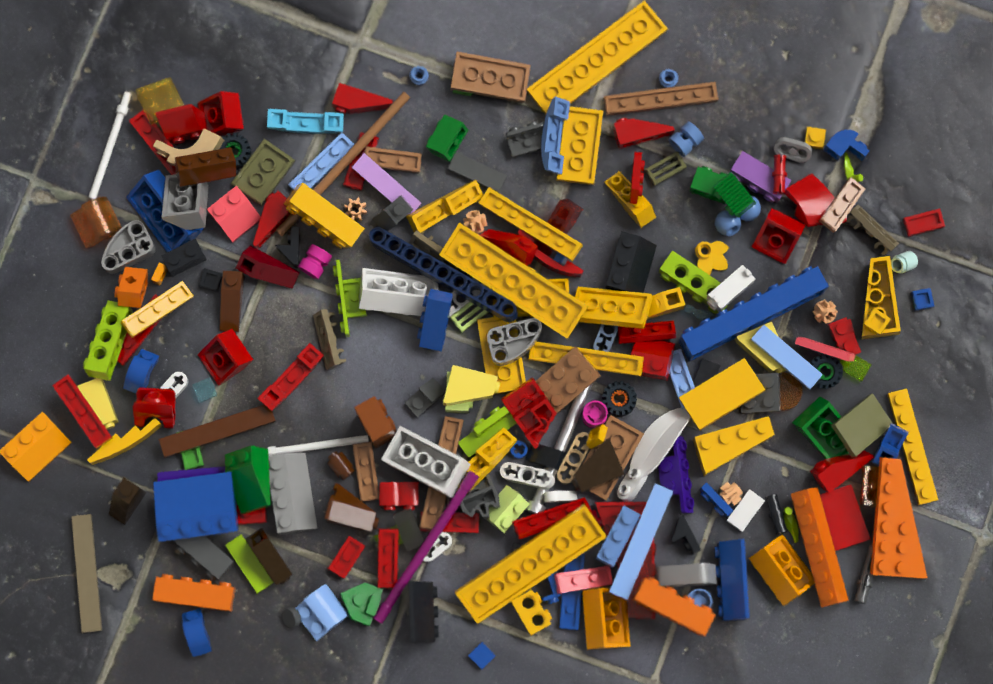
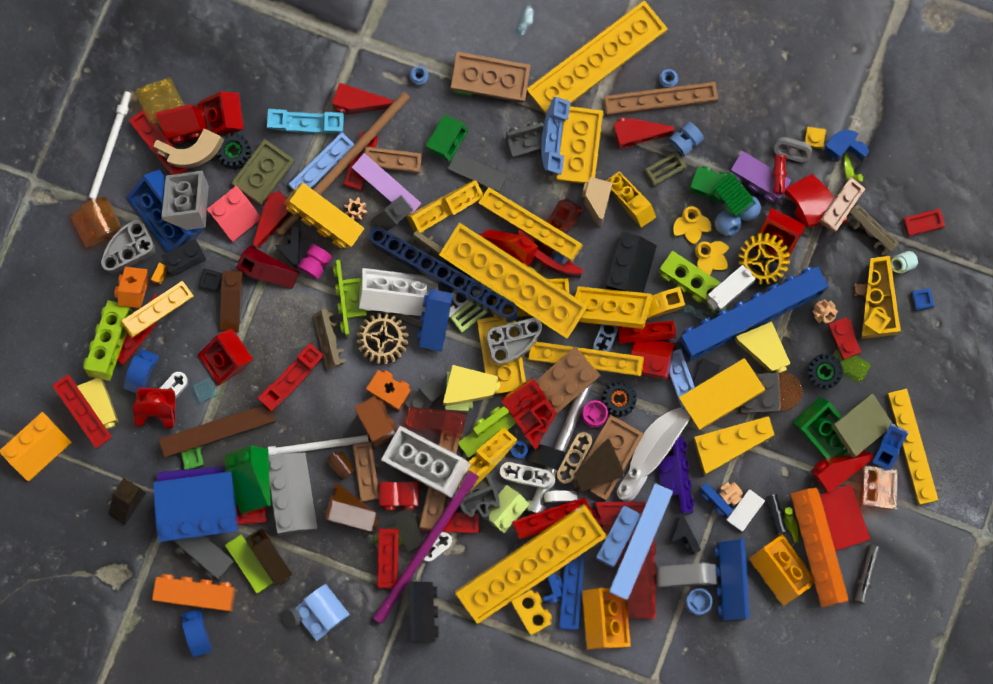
(86, 573): dark tan tile -> none
(120, 445): yellow slope -> none
(205, 166): reddish brown brick -> none
(347, 557): red plate -> none
(362, 602): green plate -> none
(390, 339): none -> tan gear
(394, 399): none -> orange brick
(436, 421): none -> clear red slope
(475, 221): light nougat gear -> none
(481, 655): blue tile -> none
(528, 19): none -> clear light blue piece
(583, 579): coral tile -> none
(596, 198): none -> tan slope
(596, 436): yellow tile -> none
(637, 177): red plate -> none
(674, 607): orange brick -> none
(692, 227): none -> yellow plate
(764, 266): none -> yellow gear
(786, 357): light blue tile -> none
(824, 348): coral tile -> none
(860, 290): none -> medium nougat piece
(895, 535): orange wing -> none

